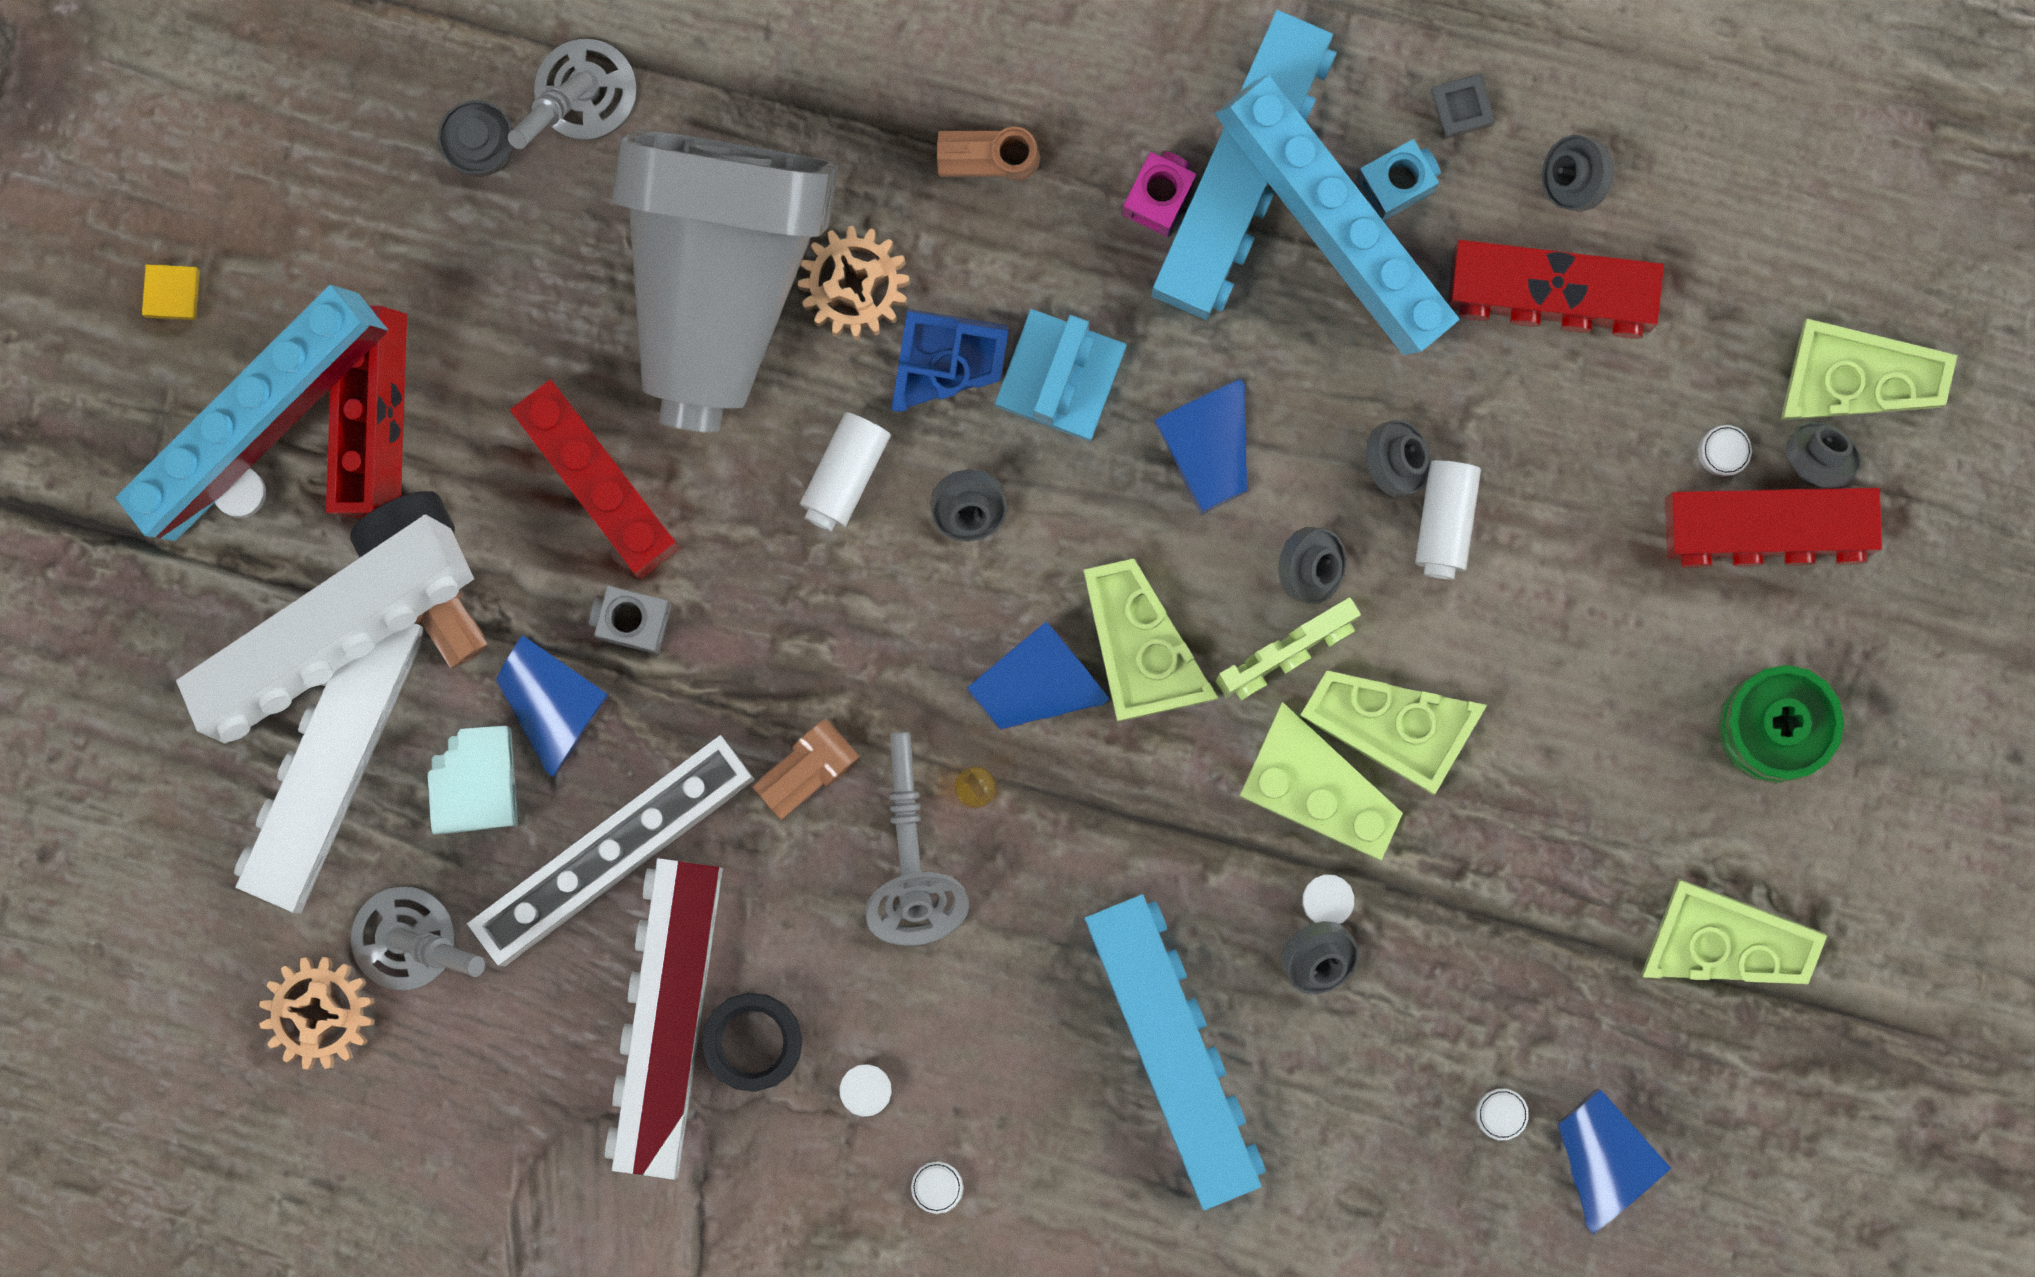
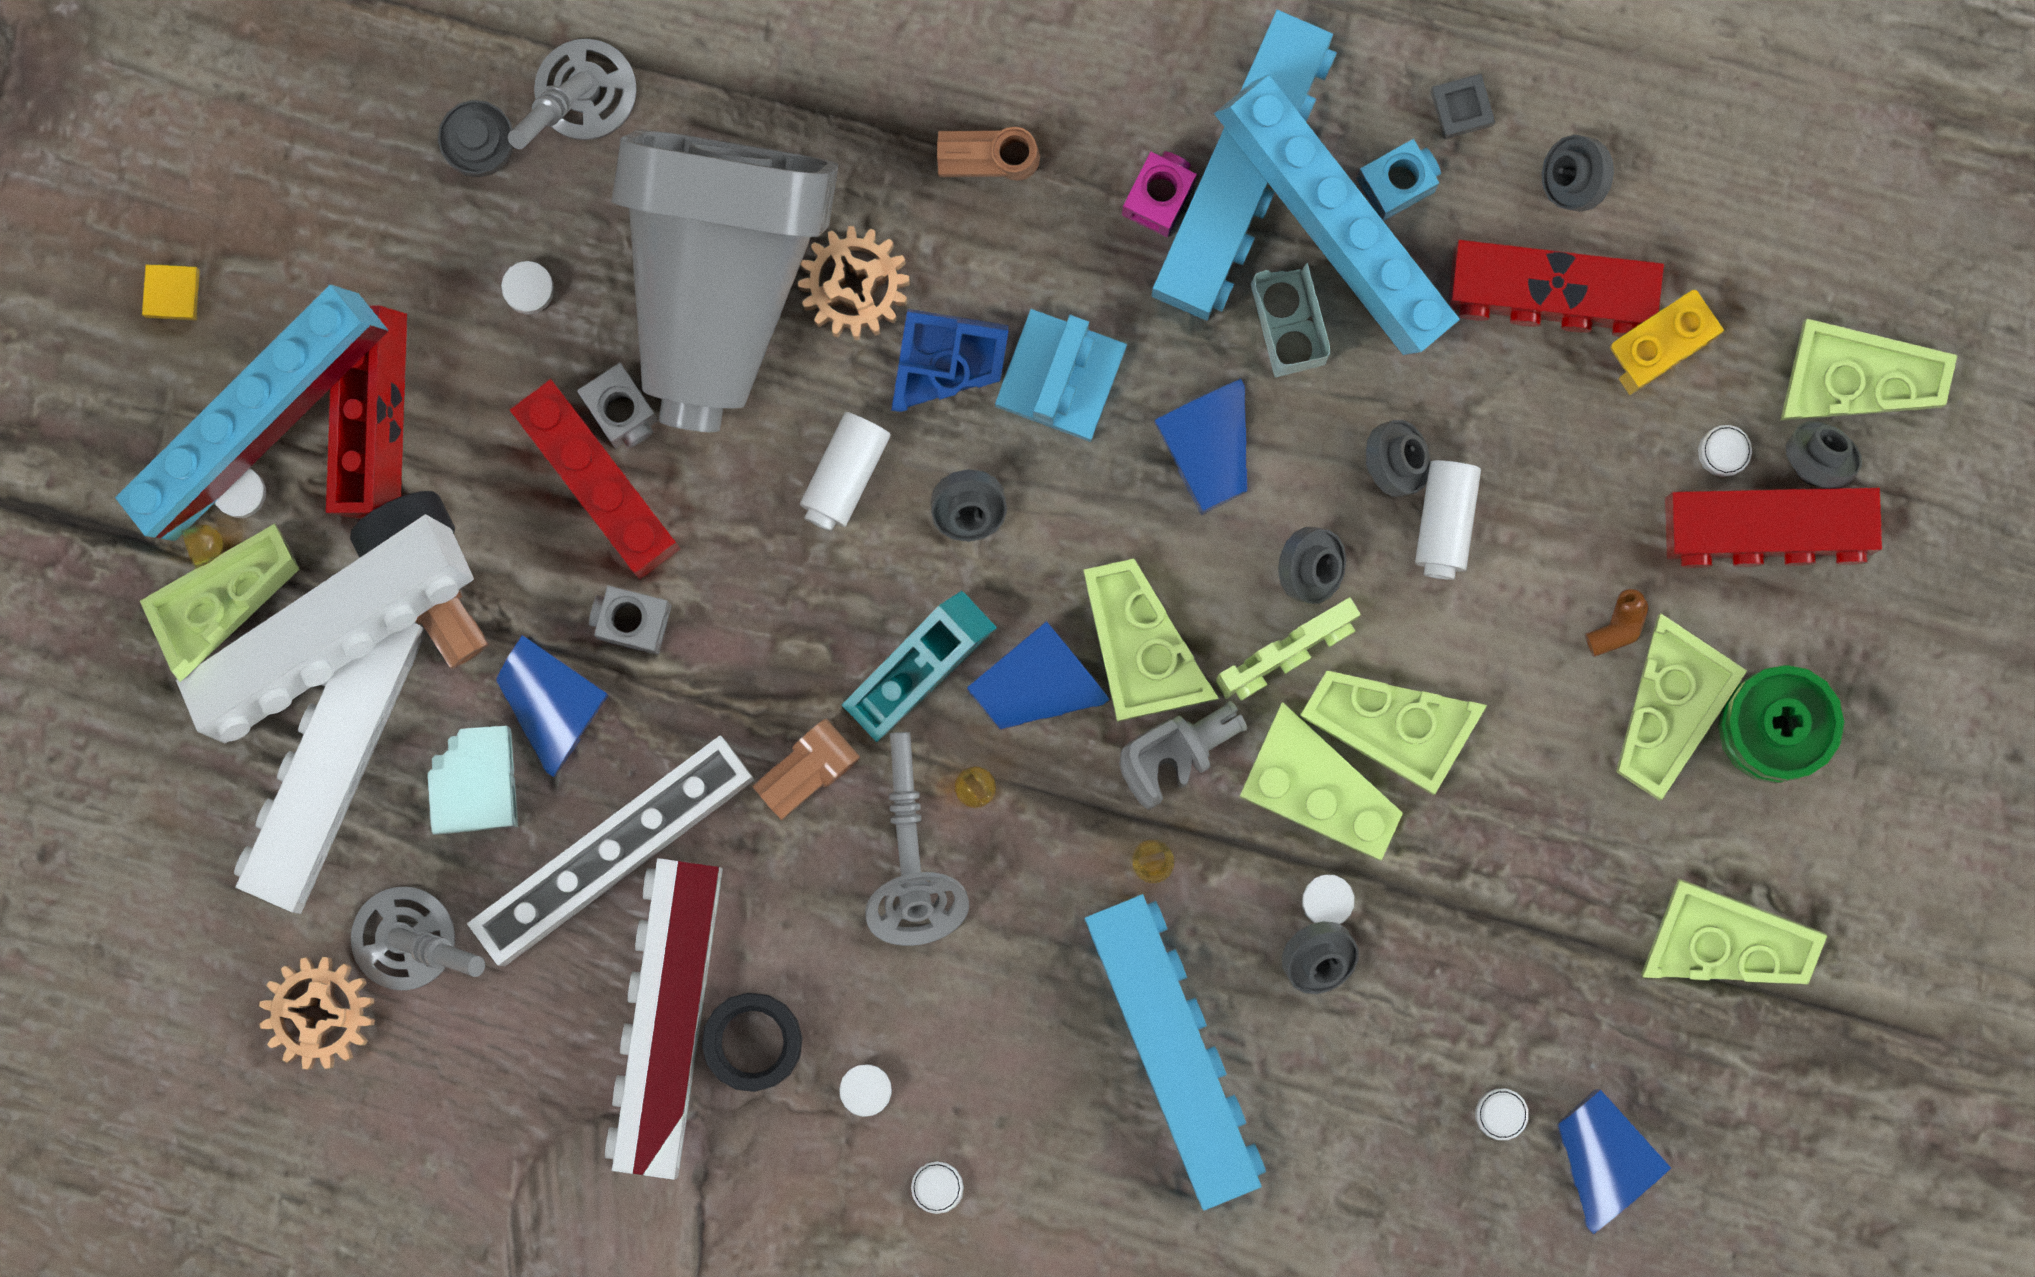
(202, 544): none -> clear yellow hinge
(215, 599): none -> yellowish green wing
(527, 287): none -> white piece
(611, 386): none -> light grey brick
(919, 665): none -> teal slope
(1156, 870): none -> clear yellow hinge
(1175, 744): none -> light grey piece
(1275, 327): none -> light aqua piece
(1624, 626): none -> dark orange arm
(1665, 340): none -> yellow bracket
(1674, 706): none -> yellowish green wing

